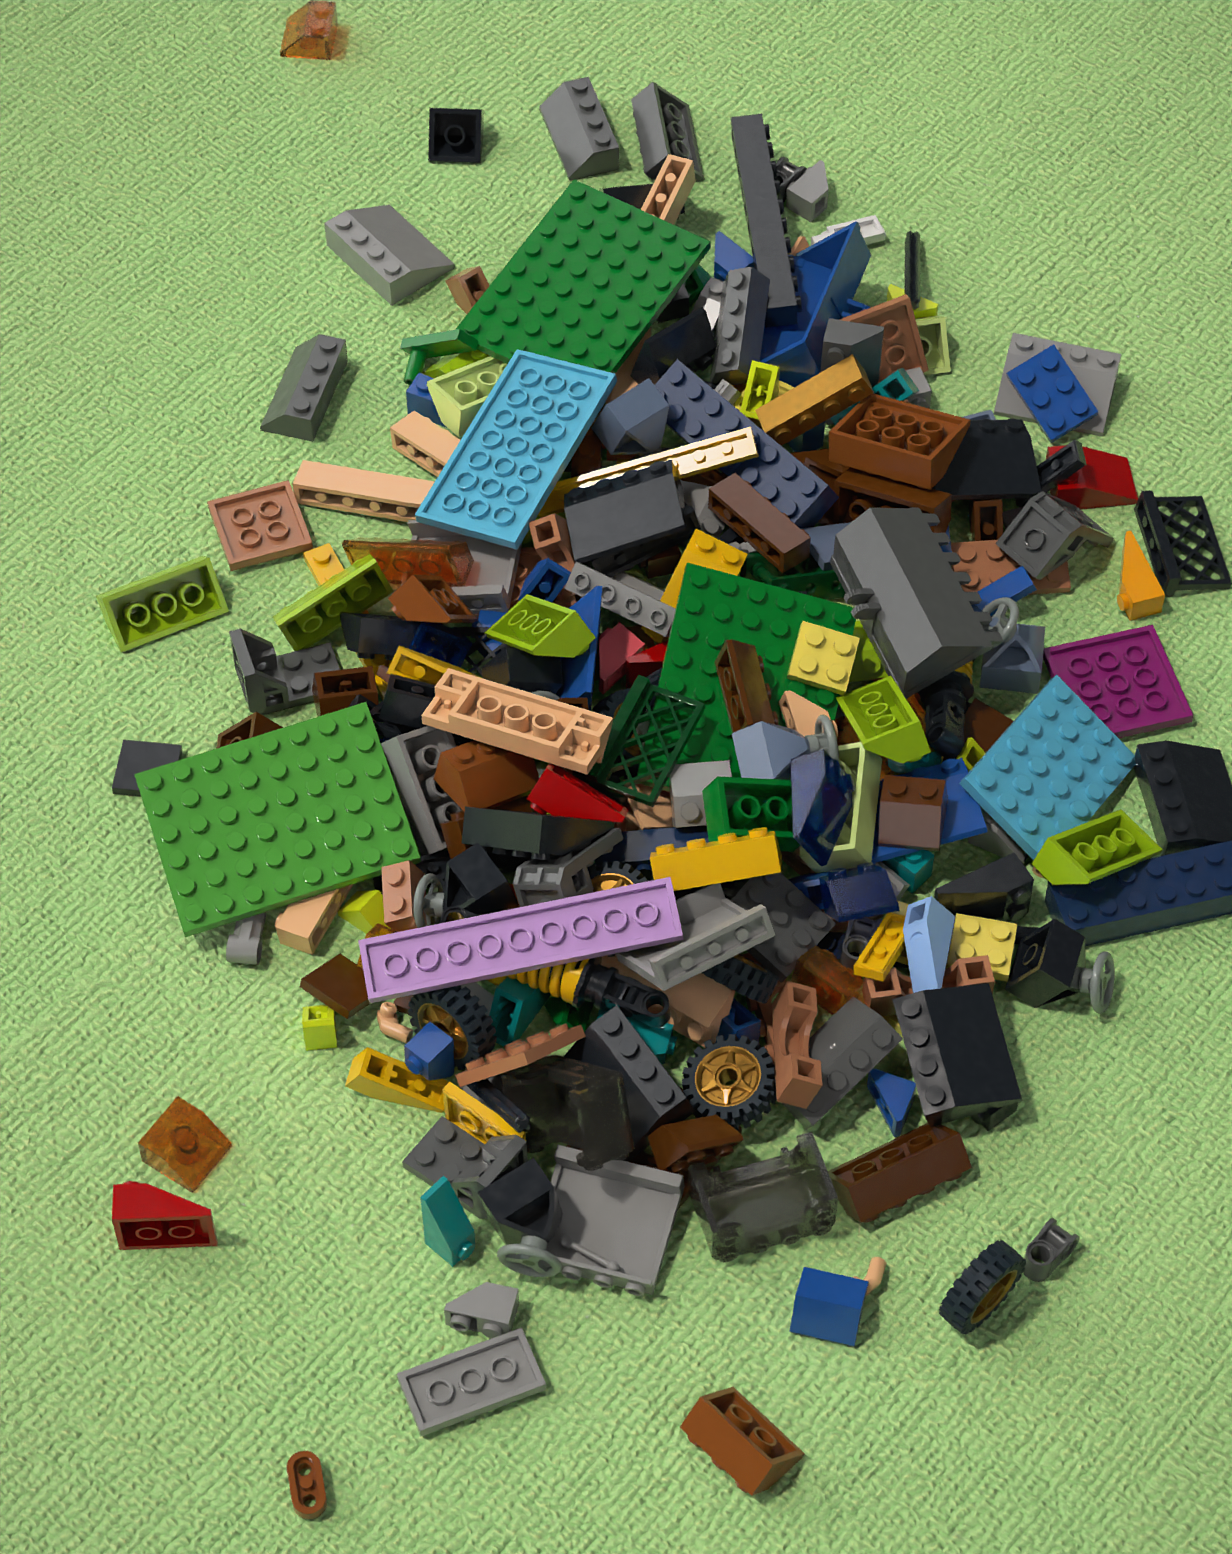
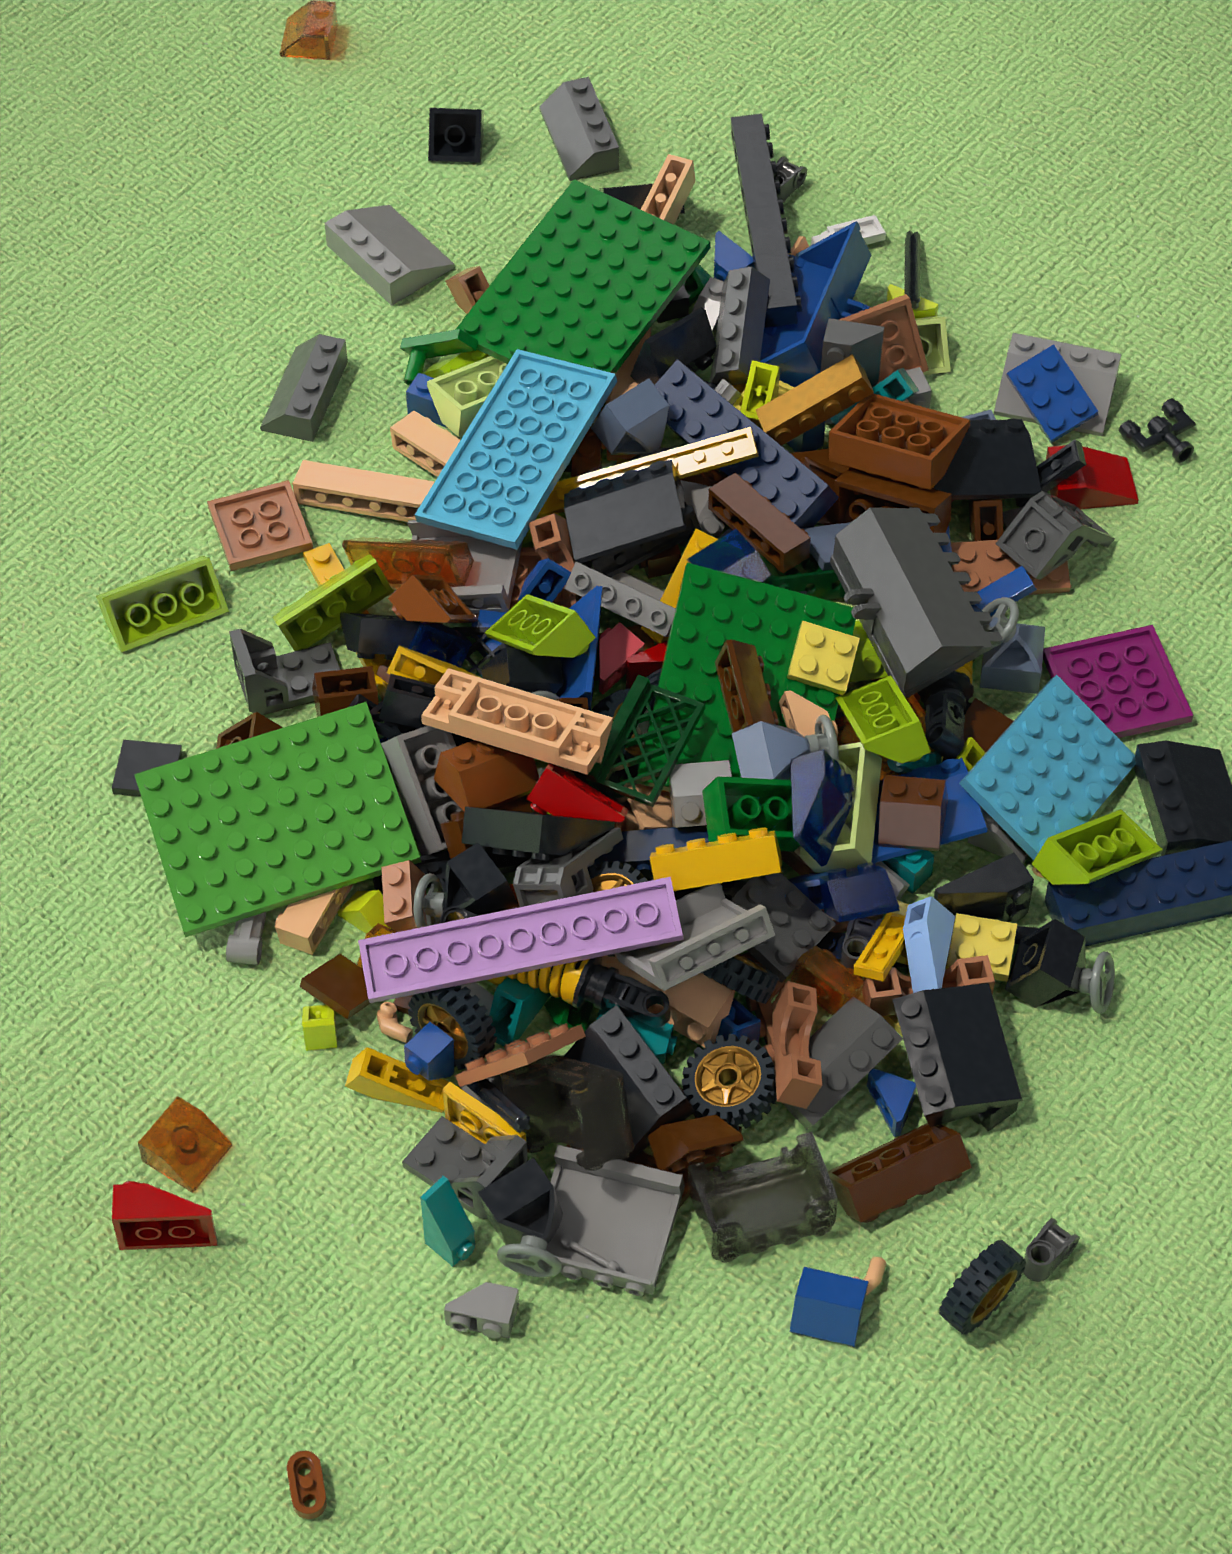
(471, 1381): light grey plate -> none
(664, 129): dark grey slope -> none
(732, 556): none -> clear blue slope
(740, 1440): dark orange slope -> none
(809, 193): light grey slope -> none
(1139, 588): light orange slope -> none
(1158, 541): black fence -> none
(1162, 430): none -> black piece

